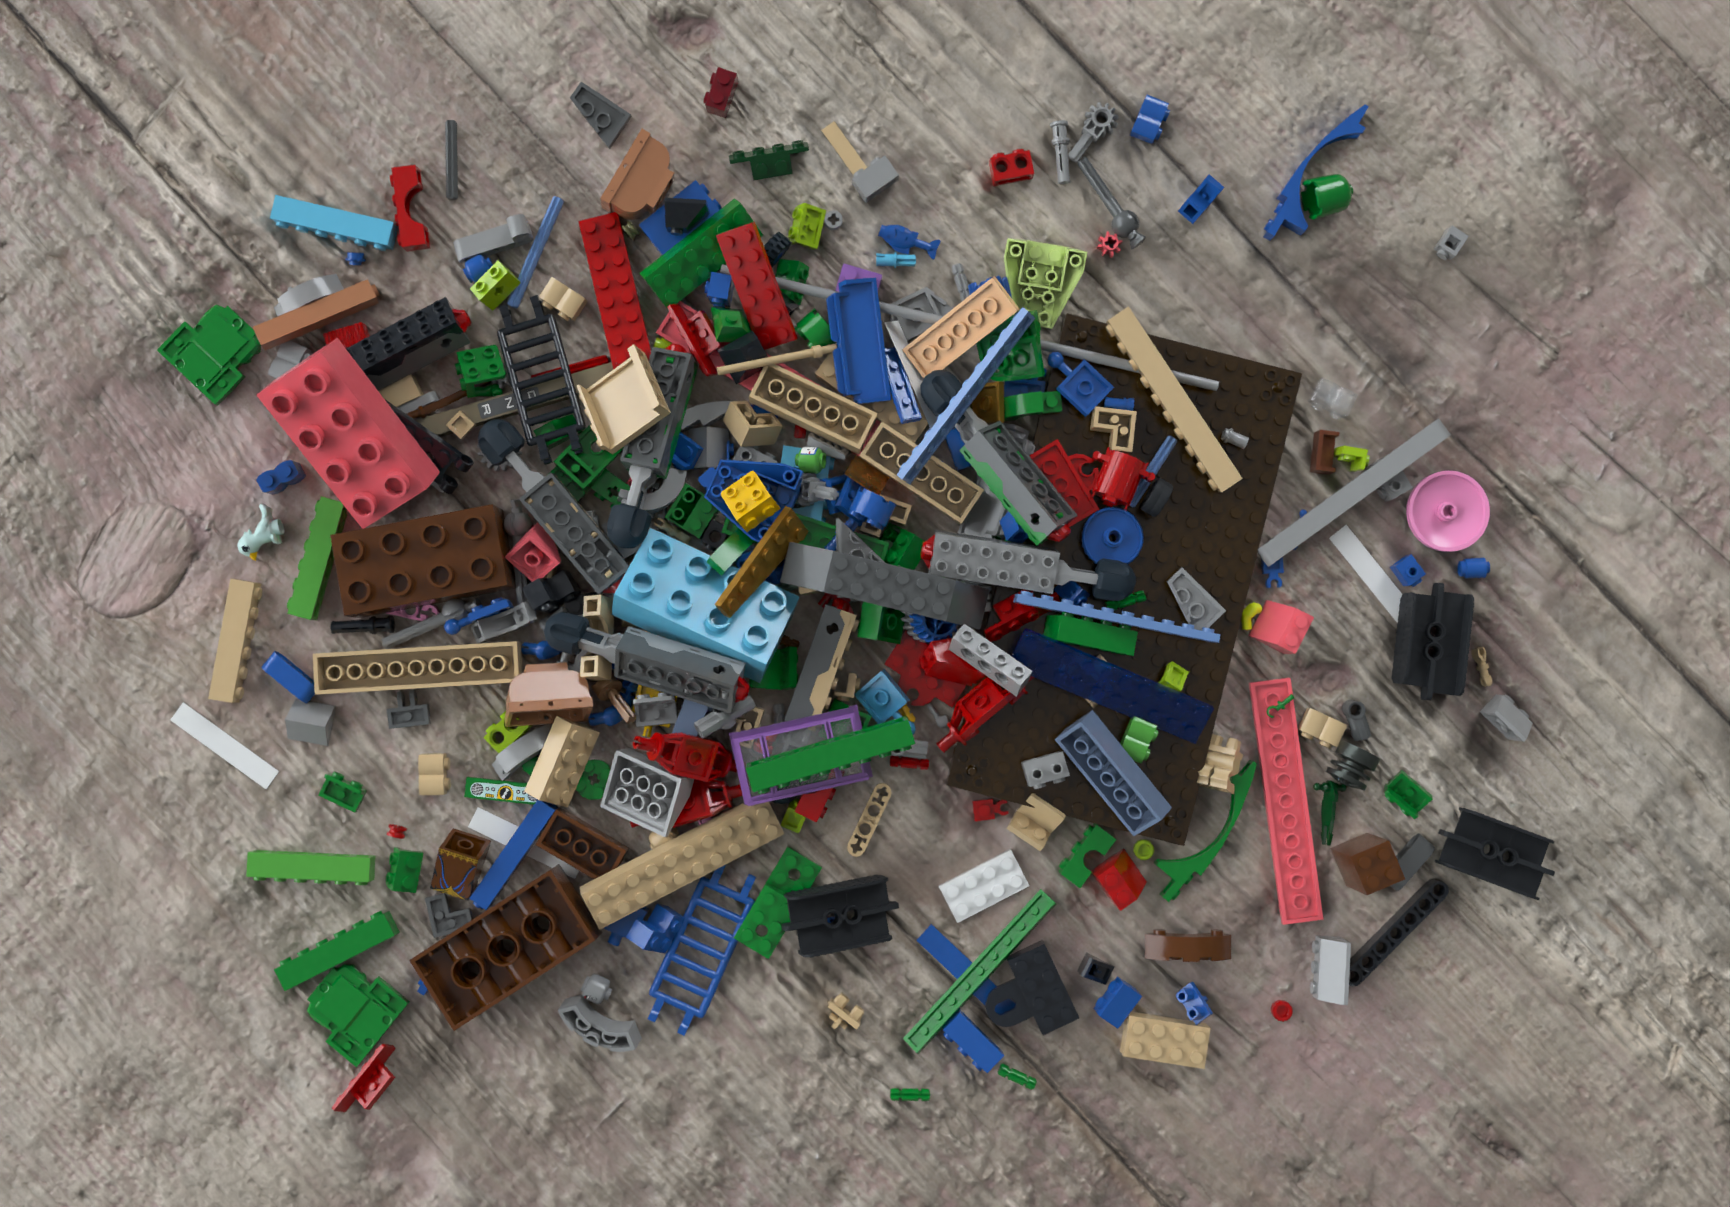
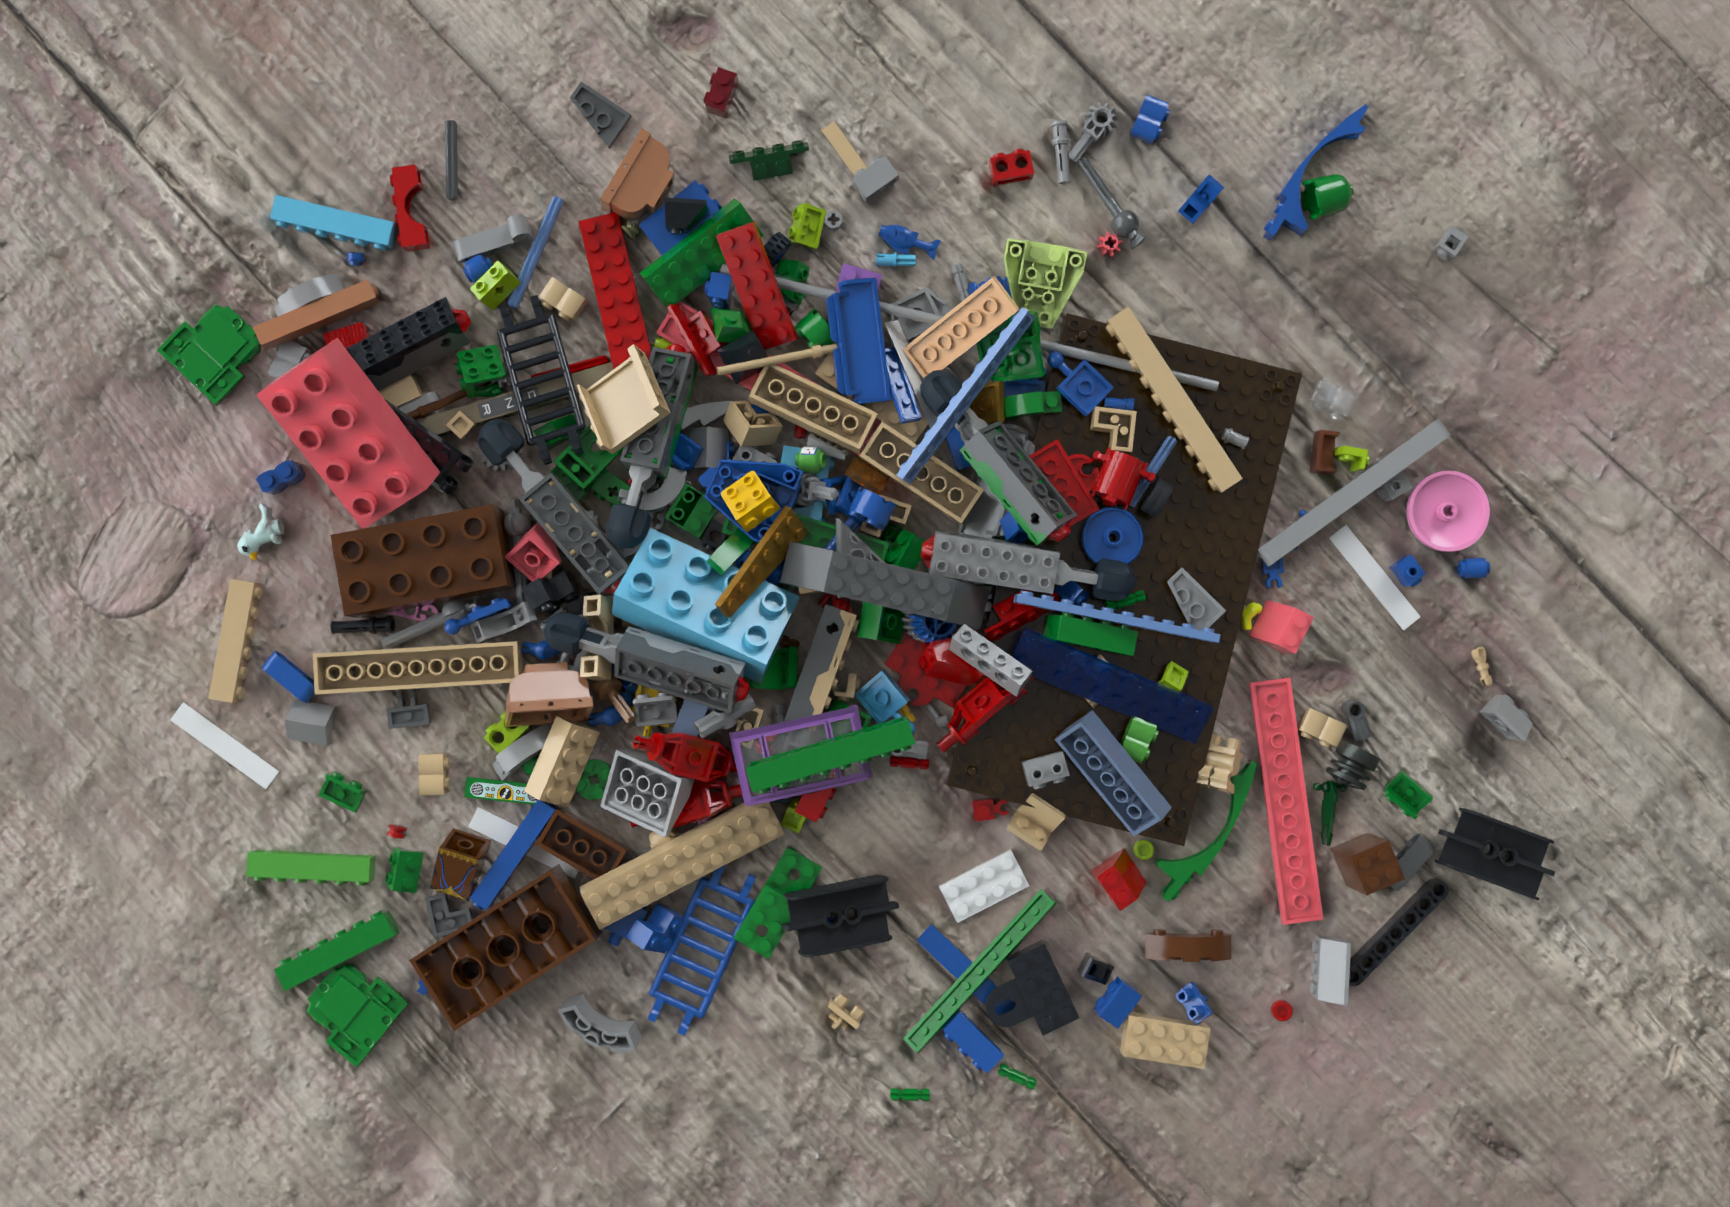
(317, 559): bright green brick -> none
(369, 1082): red bracket -> none
(596, 988): light grey head -> none
(673, 531): tan piece -> none
(871, 820): tan beam -> none
(1094, 839): green arch -> none
(1280, 705): green hand -> none
(1448, 666): black piece -> none

